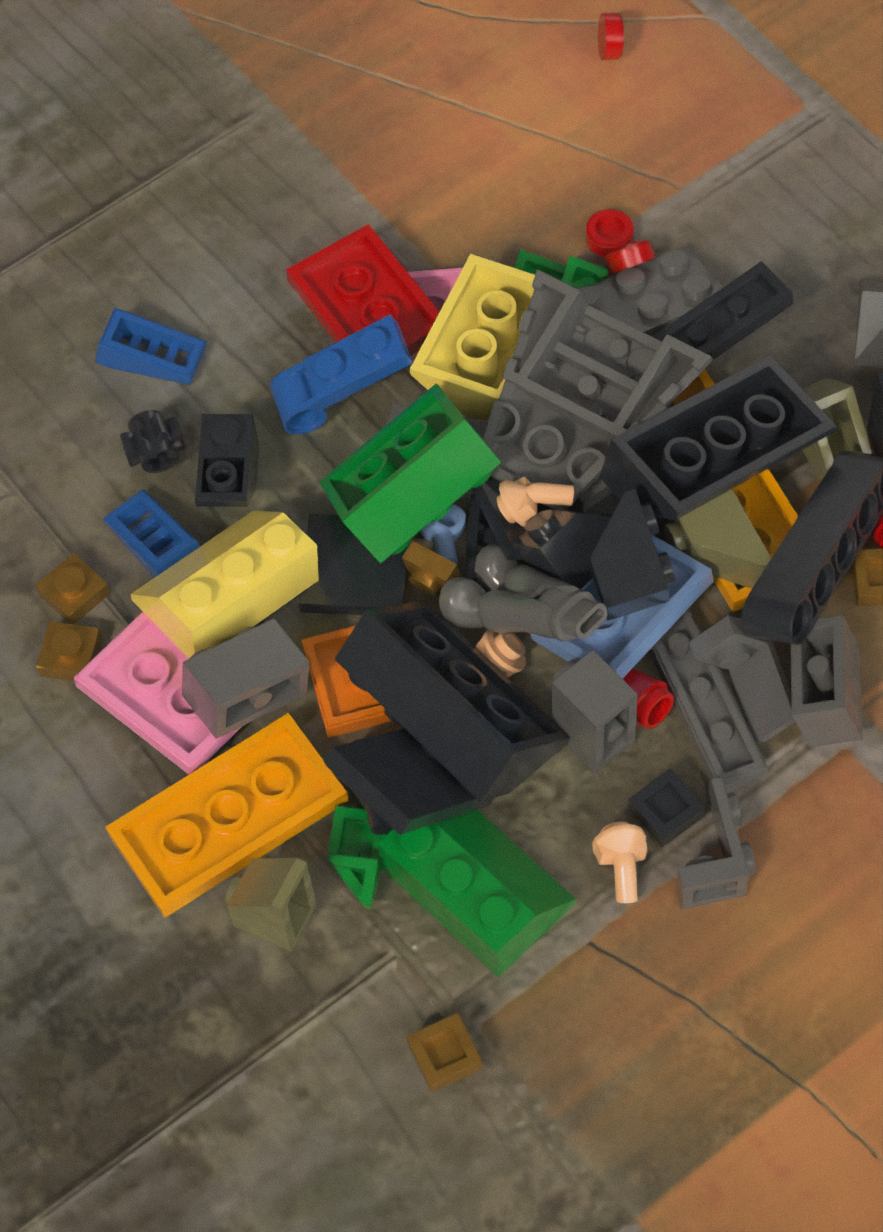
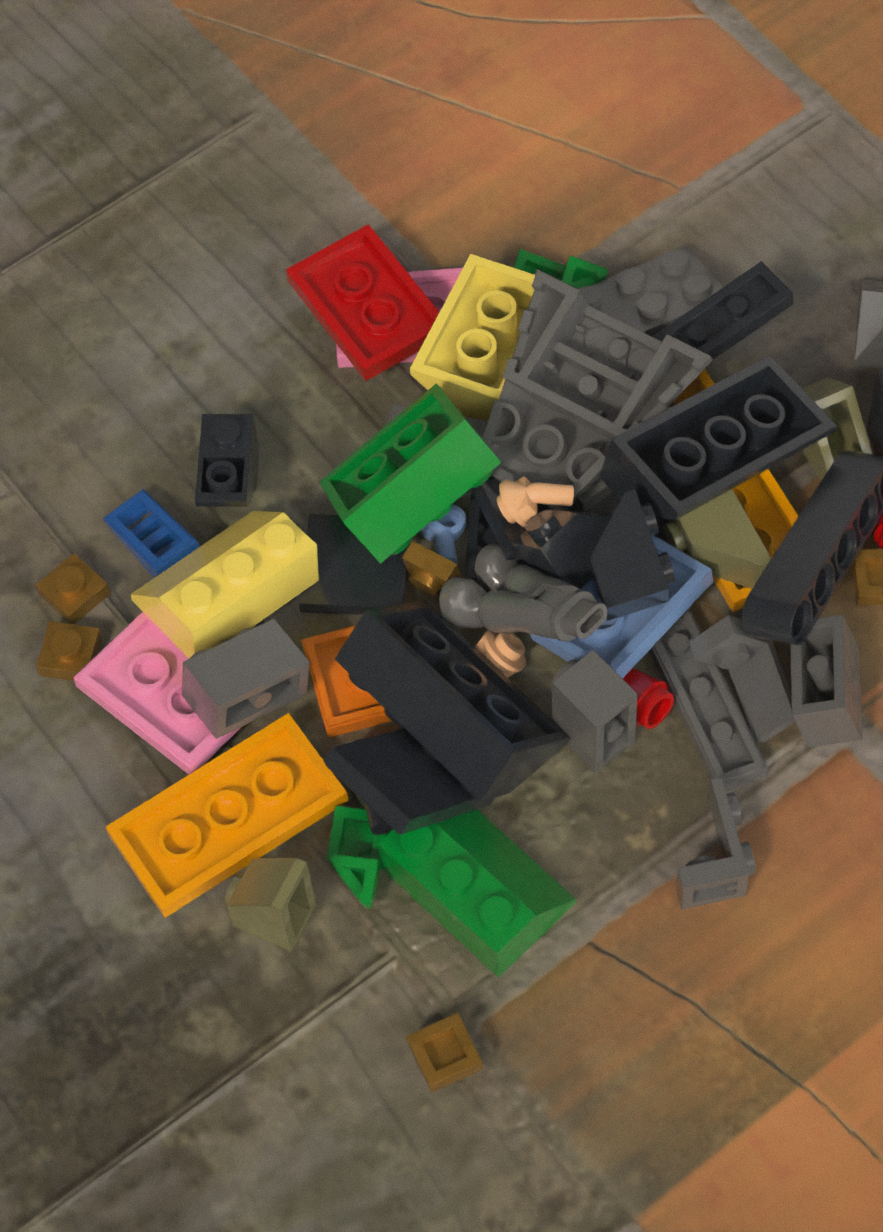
(138, 329): blue slope -> none
(152, 441): black gear -> none
(337, 373): blue plate -> none
(608, 231): red tile -> none
(610, 36): red tile -> none
(621, 846): light nougat plate -> none
(629, 255): red tile -> none
(666, 807): black plate -> none

